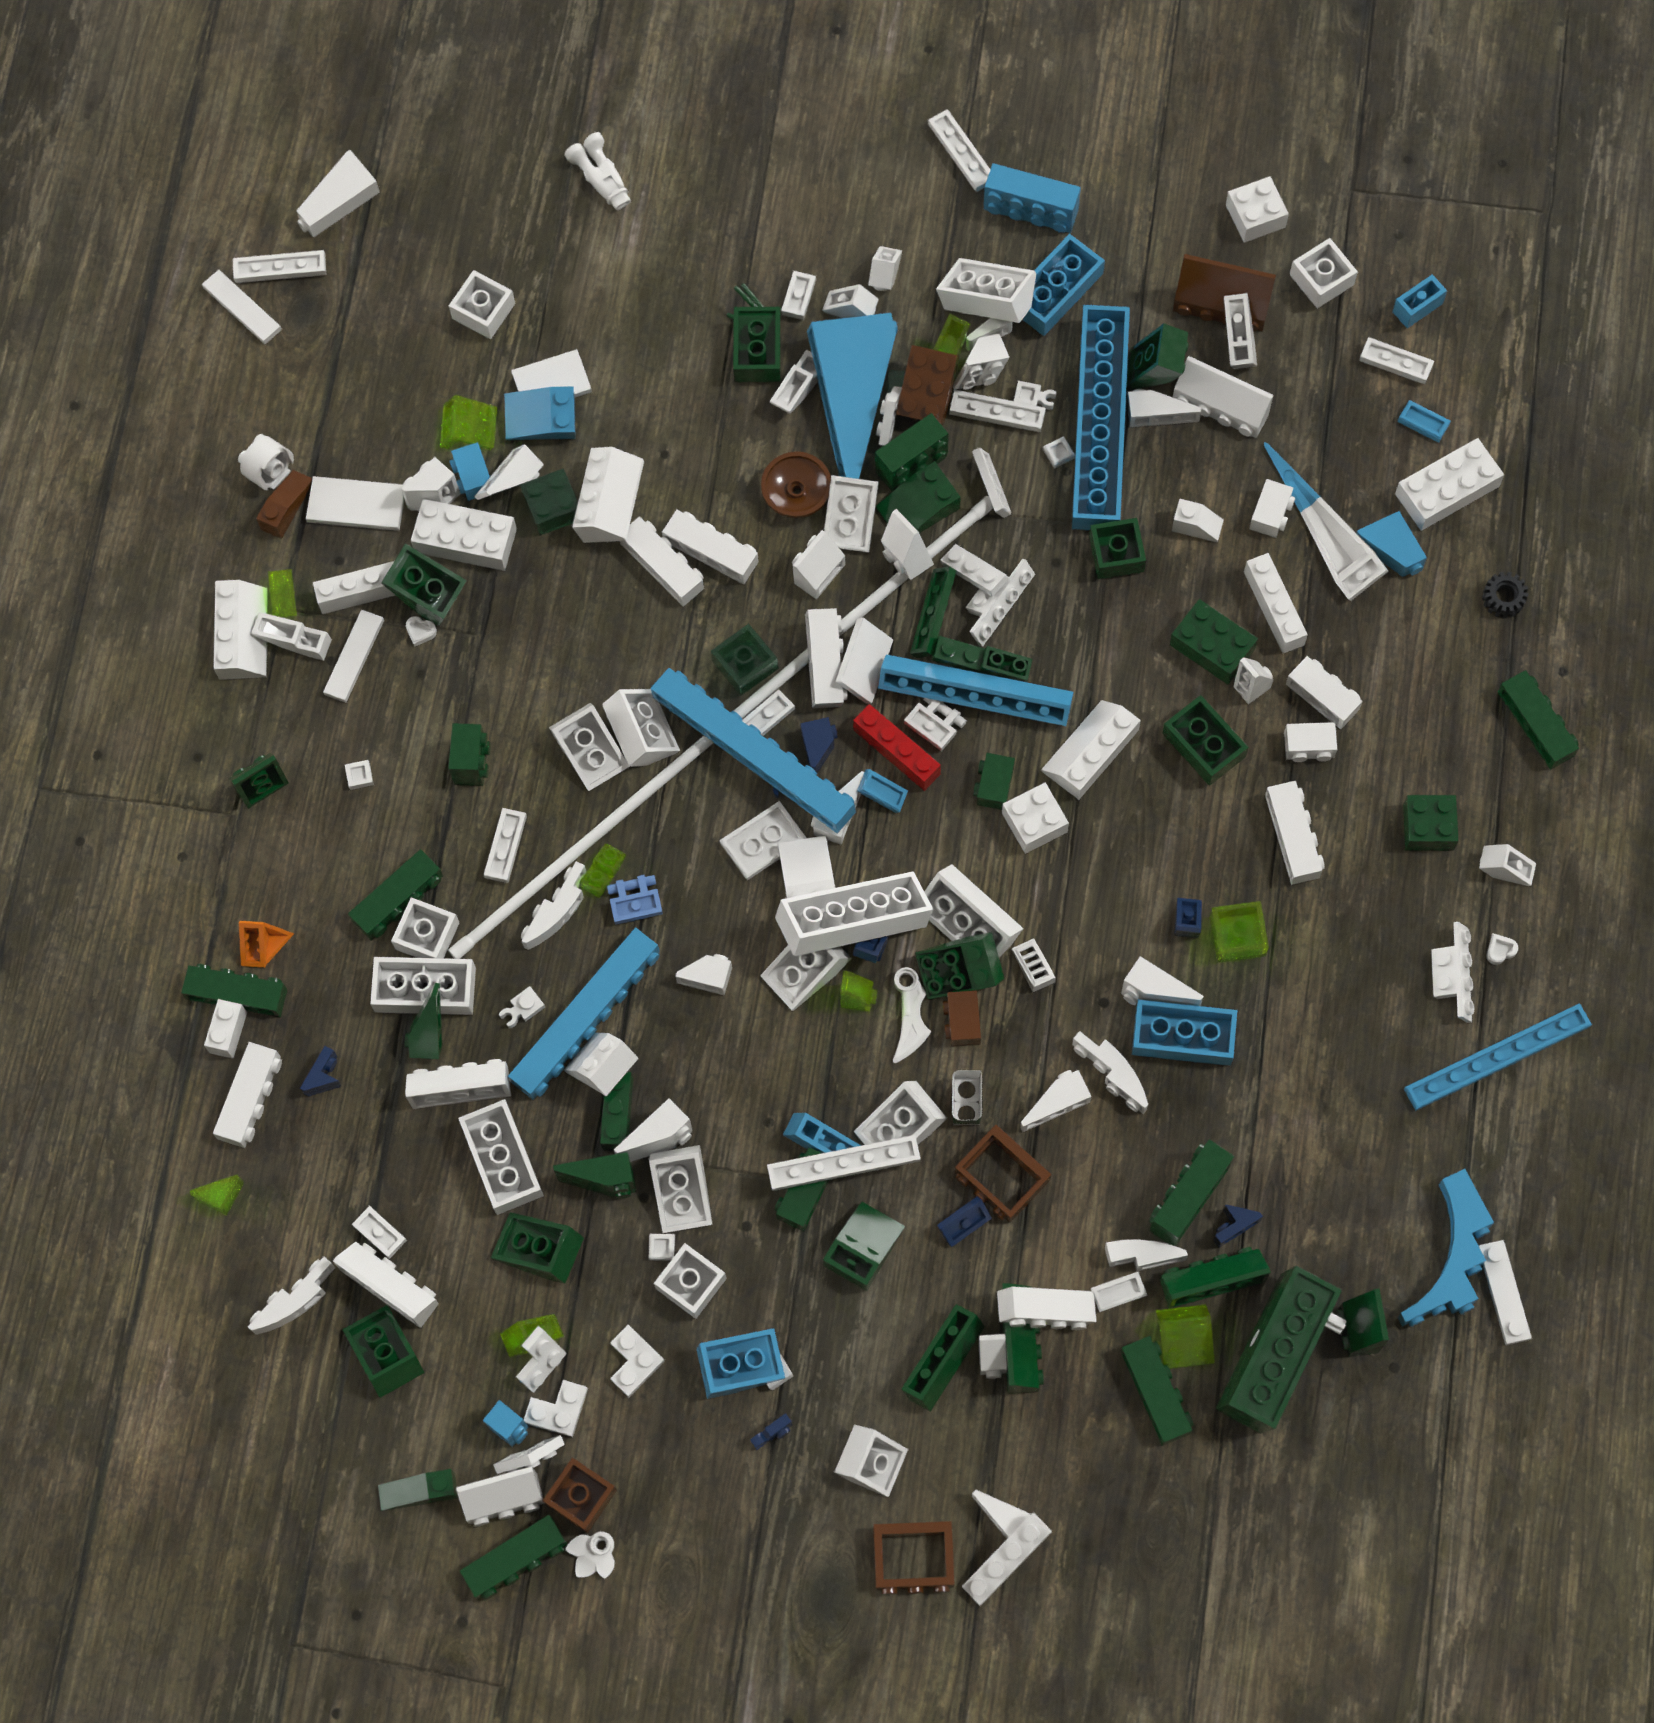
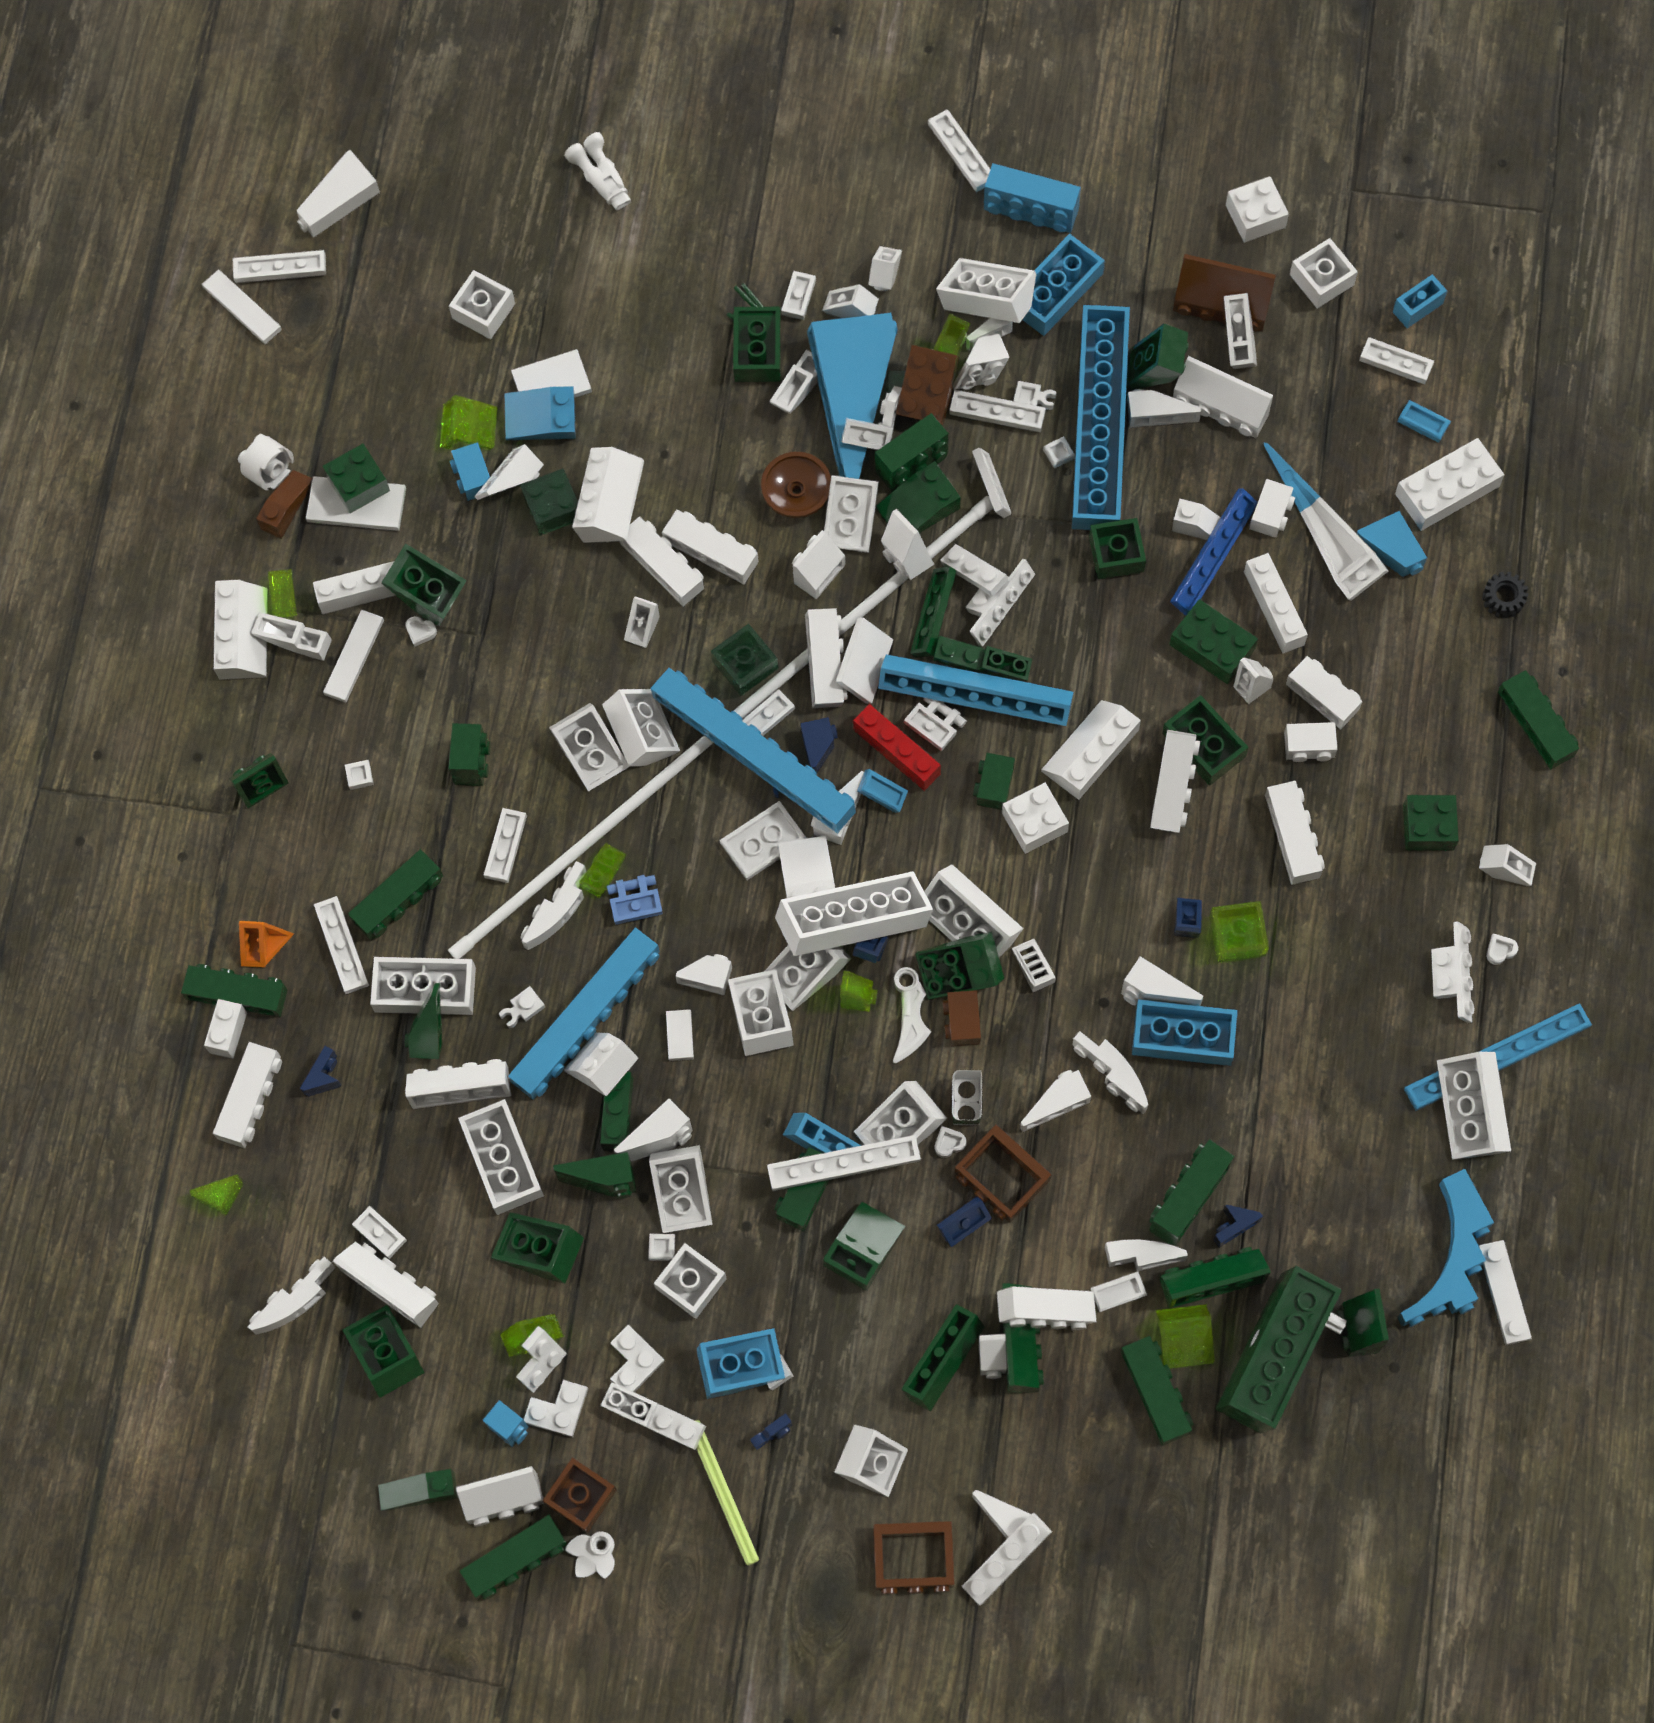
(341, 945): none -> white plate
(356, 478): none -> dark green brick
(425, 930): white brick -> none
(431, 483): white slope -> none
(464, 534): white brick -> none
(530, 1457): white plate -> none
(641, 622): none -> white slope
(653, 1416): none -> white slope
(679, 1035): none -> white tile
(726, 1501): none -> yellowish green axle
(760, 1012): none -> white slope
(866, 434): none -> white plate
(949, 1142): none -> white tile
(1173, 781): none -> white brick
(1214, 551): none -> blue tile
(1473, 1105): none -> white slope

